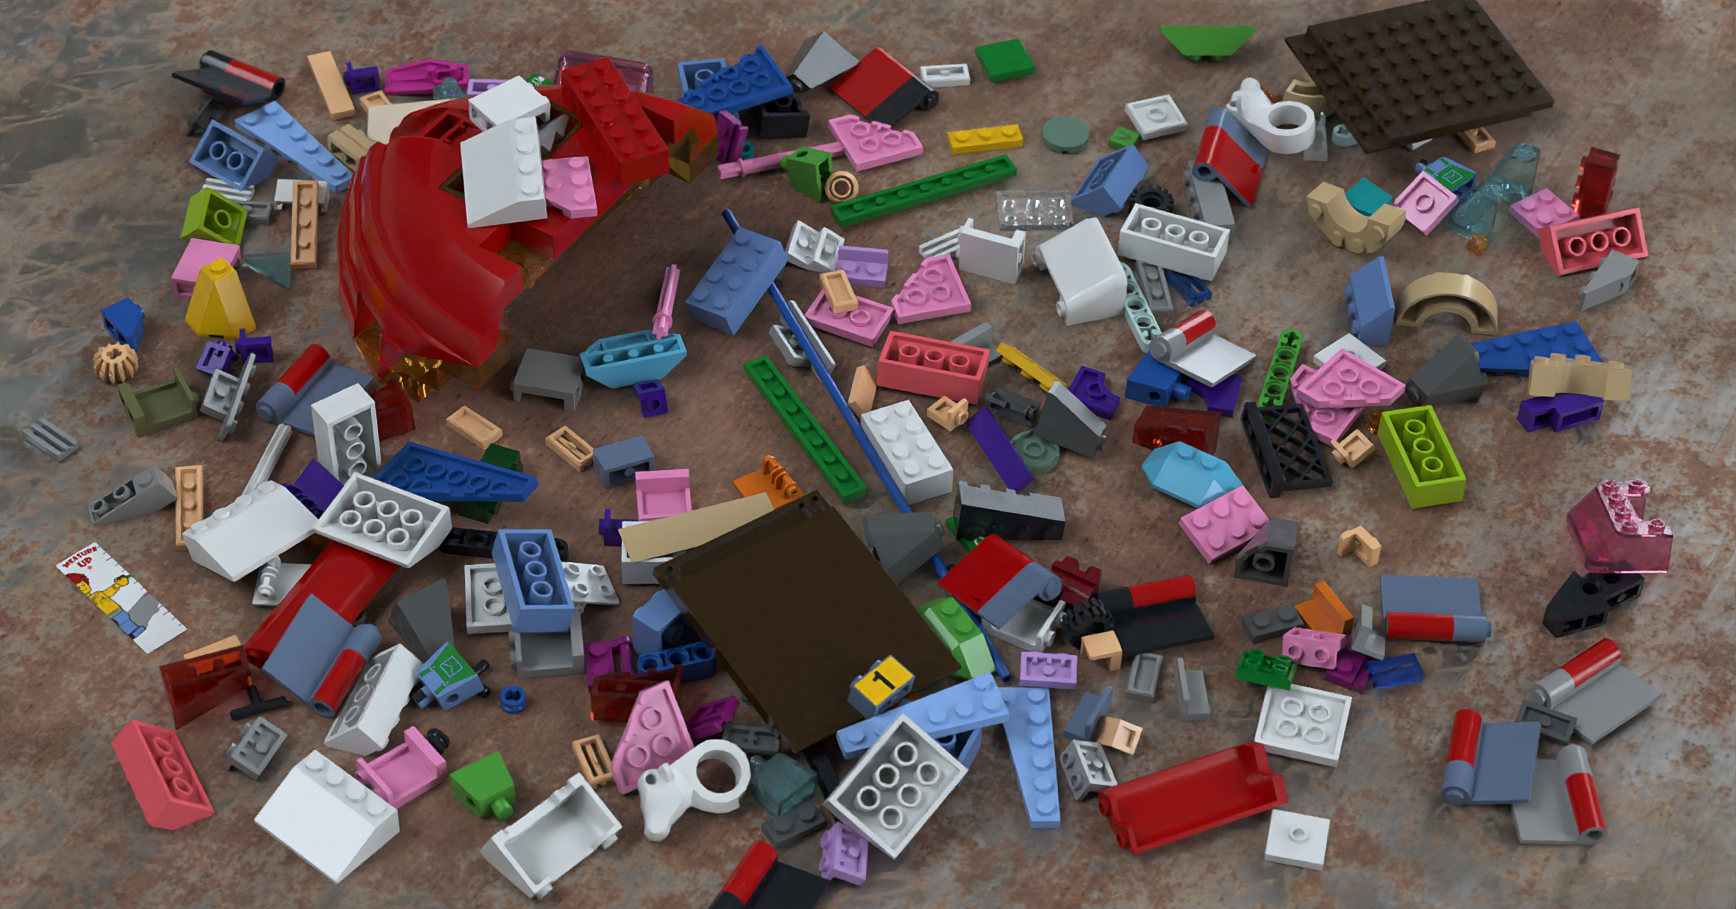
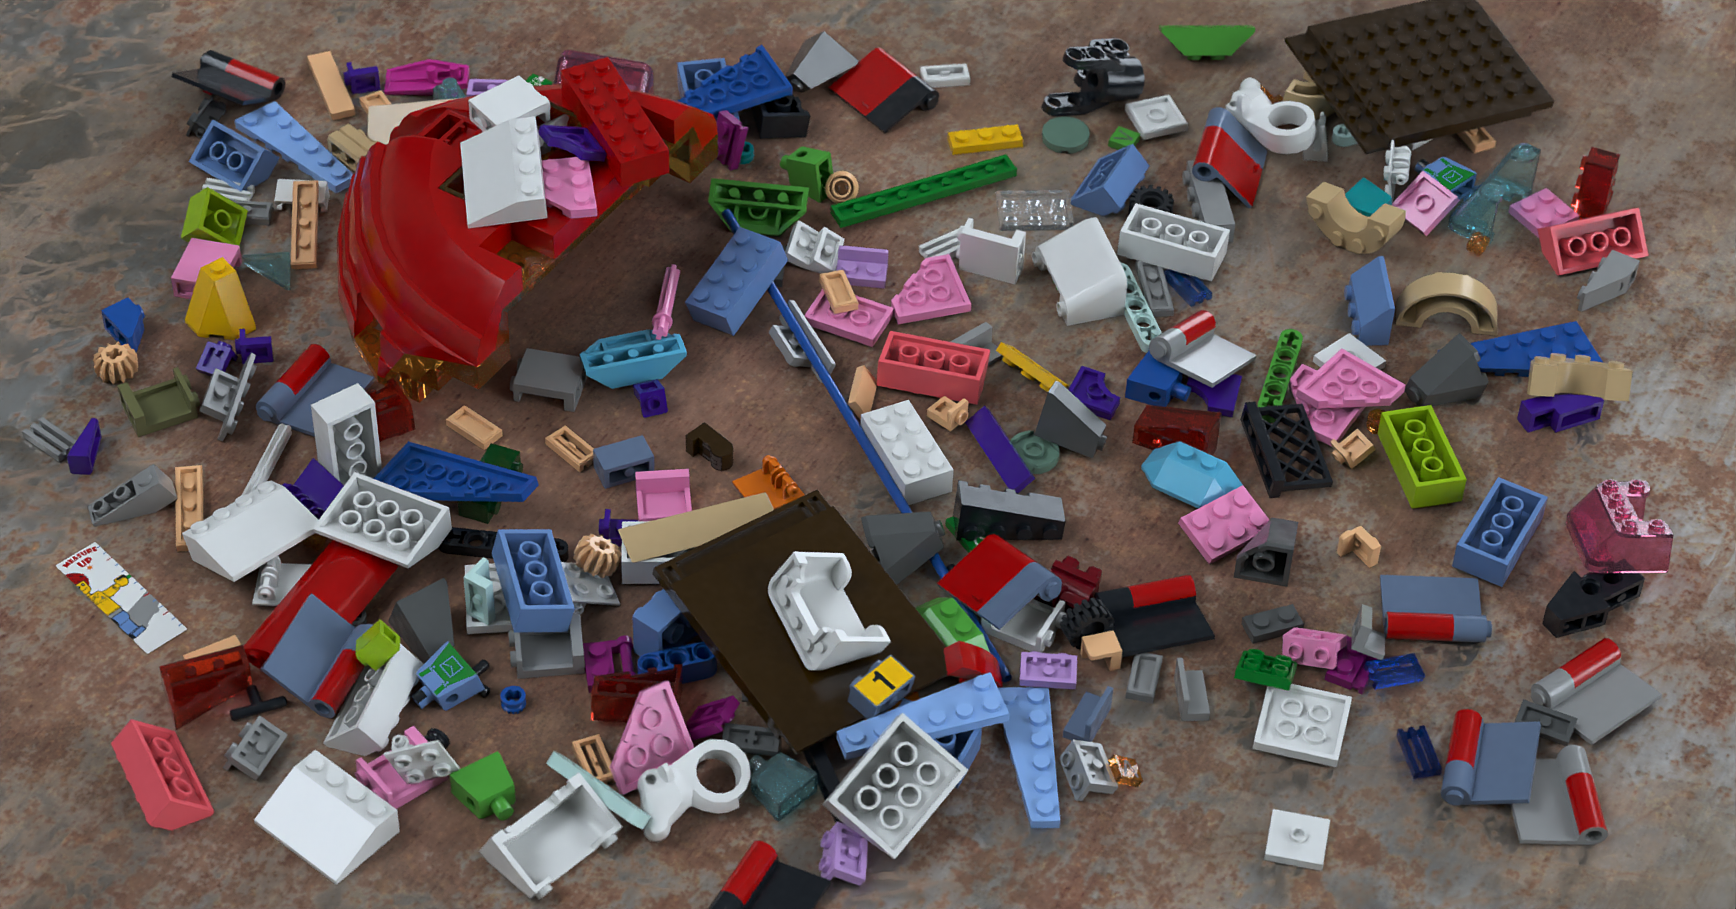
(85, 450): none -> dark purple slope
(377, 645): none -> lime brick
(420, 761): none -> white hinge
(479, 593): none -> light aqua panel
(573, 139): none -> dark purple tile
(597, 555): none -> light nougat gear
(610, 797): none -> light aqua beam
(711, 446): none -> dark brown leg
(759, 206): none -> bright green wedge
(768, 162): bright pink axle -> none
(793, 825): dark grey plate -> none
(805, 429): green plate -> none
(818, 612): none -> white windscreen
(873, 143): bright pink plate -> none
(969, 661): none -> red slope
(1005, 60): green tile -> none
(1012, 406): dark grey hinge -> none
(1101, 74): none -> black piece
(1117, 734): light nougat panel -> none
(1125, 770): none -> clear orange tile
(1192, 797): red cylinder -> none
(1325, 612): orange panel -> none
(1398, 167): none -> white hinge
(1429, 750): none -> clear blue tile
(1499, 532): none -> medium blue brick

